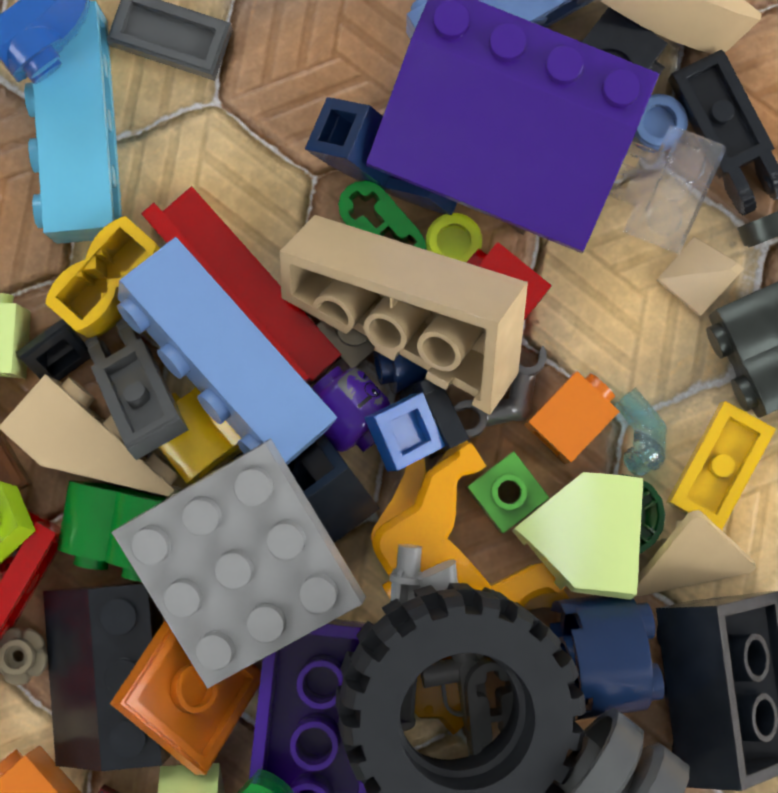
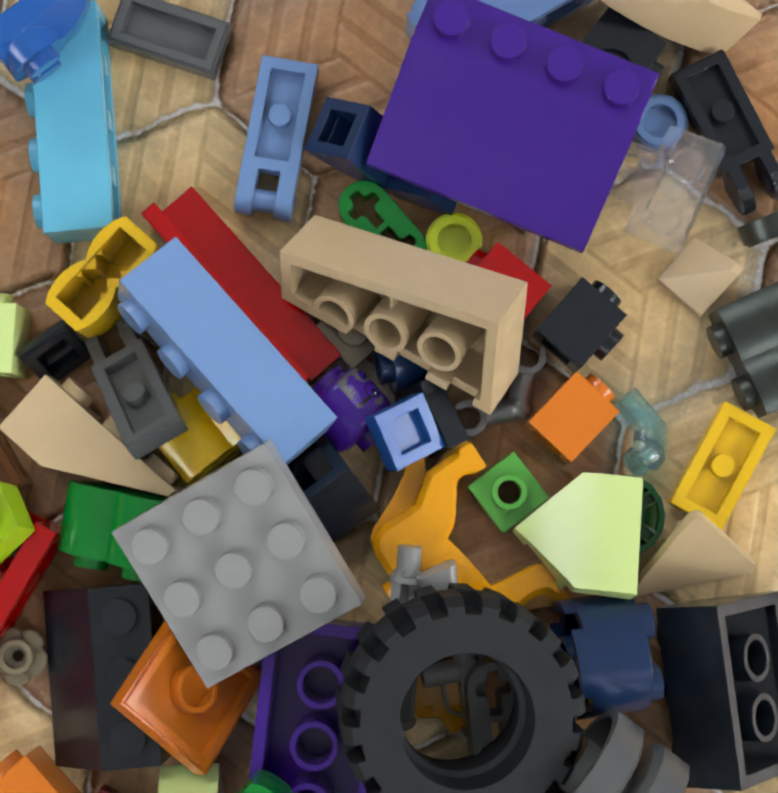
(276, 136): none -> medium blue plate
(582, 325): none -> black brick

